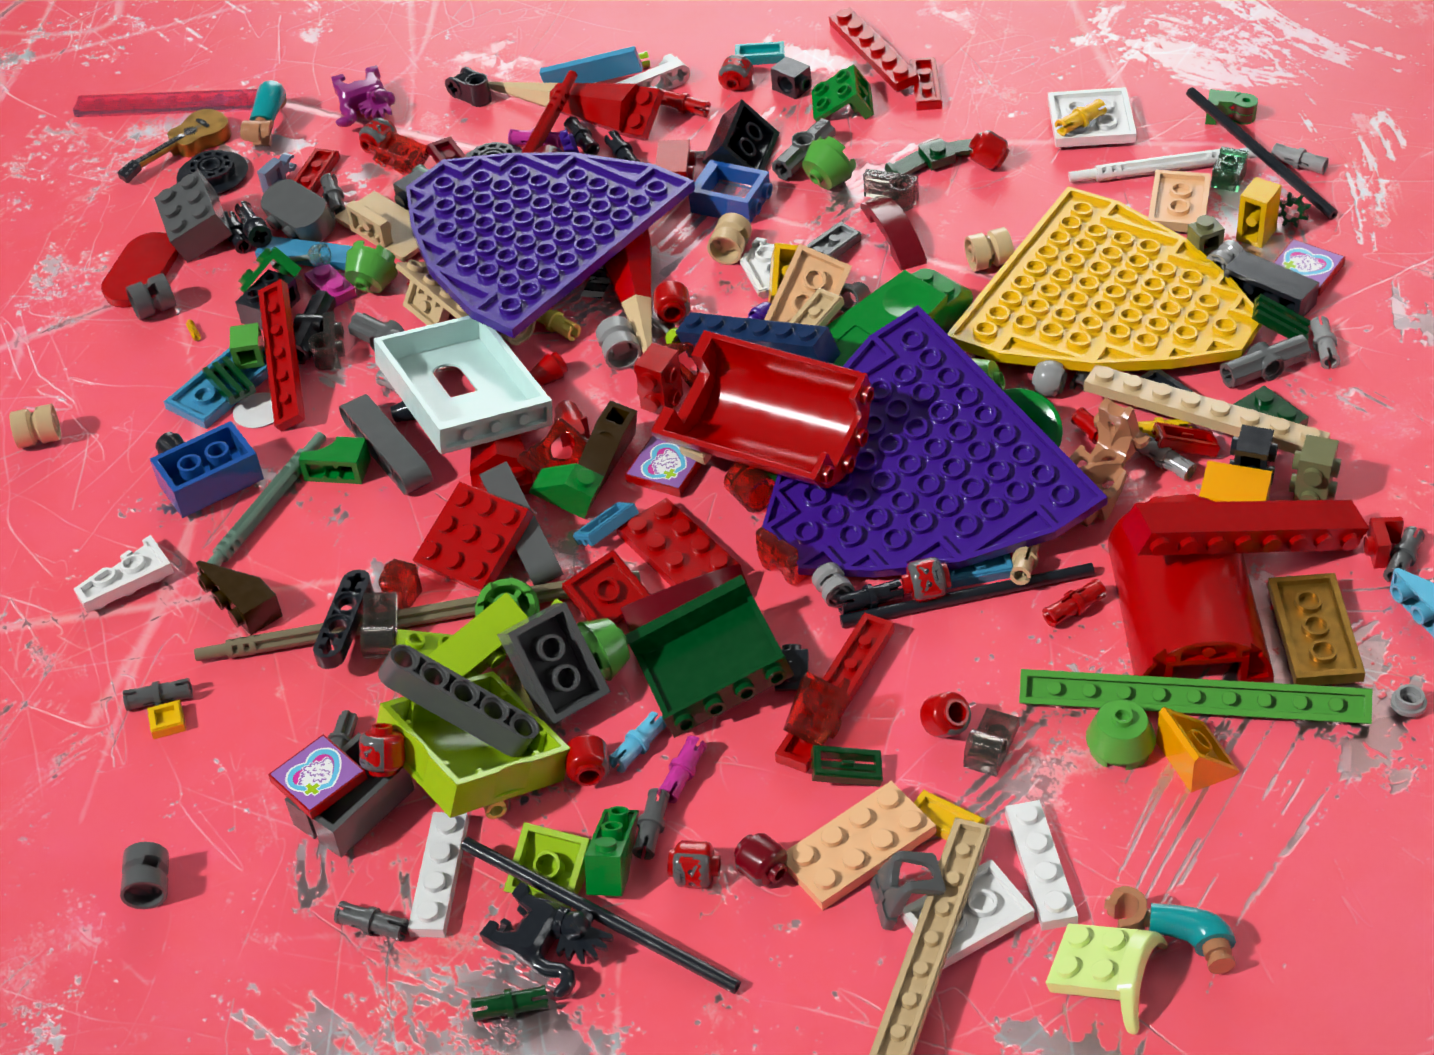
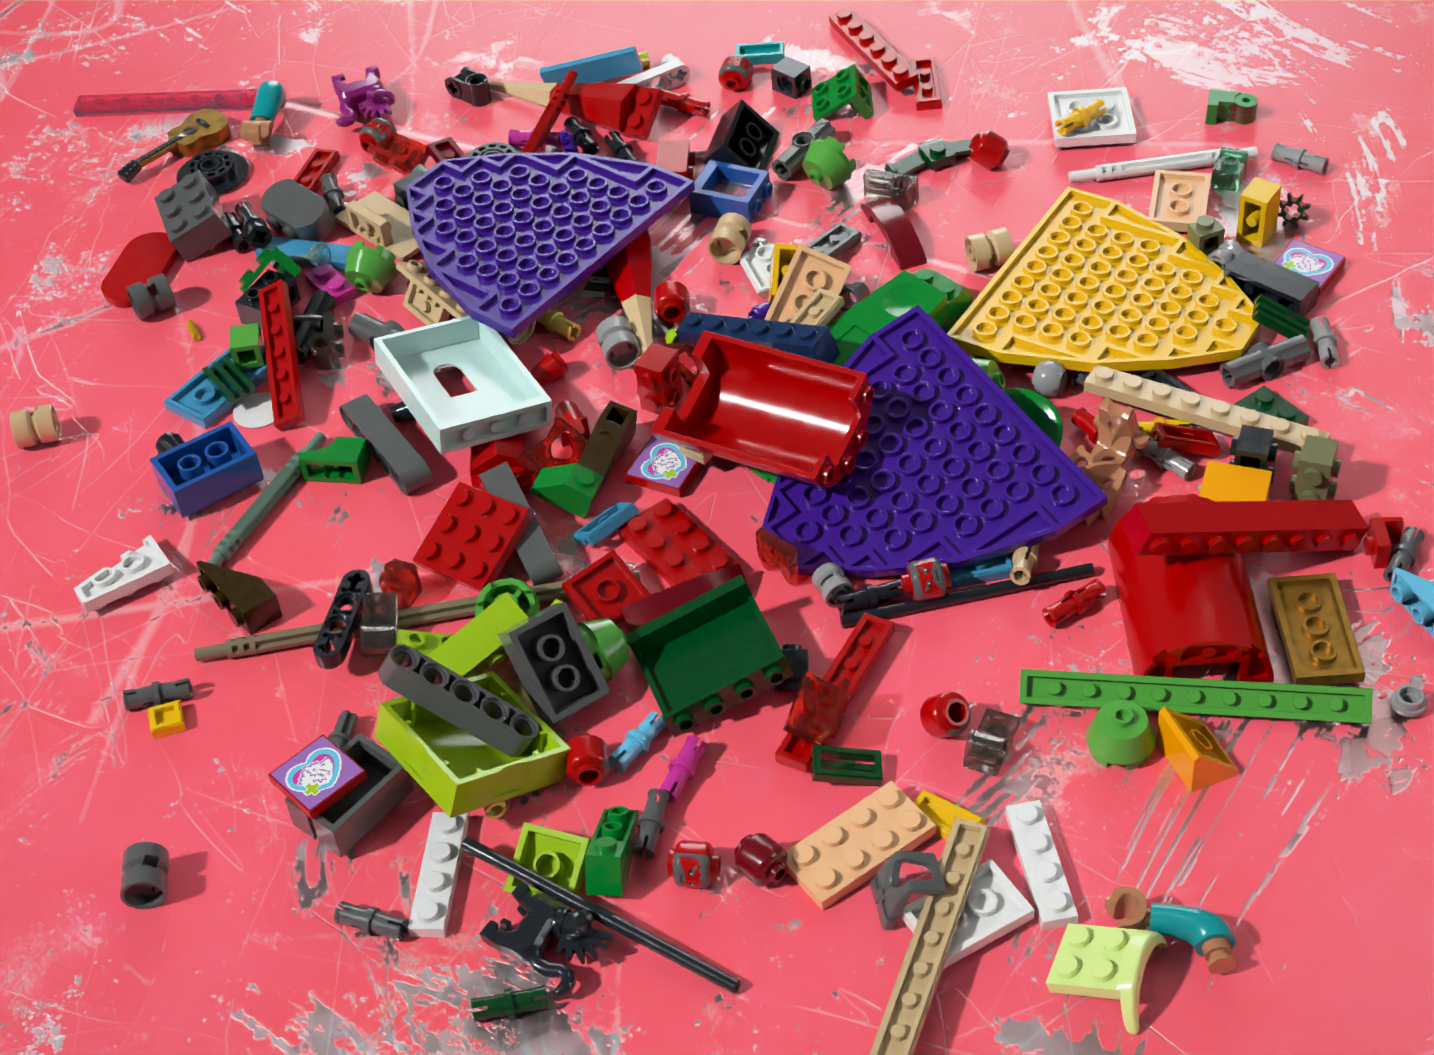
(275, 170): sand blue plate -> none
(382, 750): red head -> none
(749, 486): clear red piece -> none
(1263, 154): black piece -> none

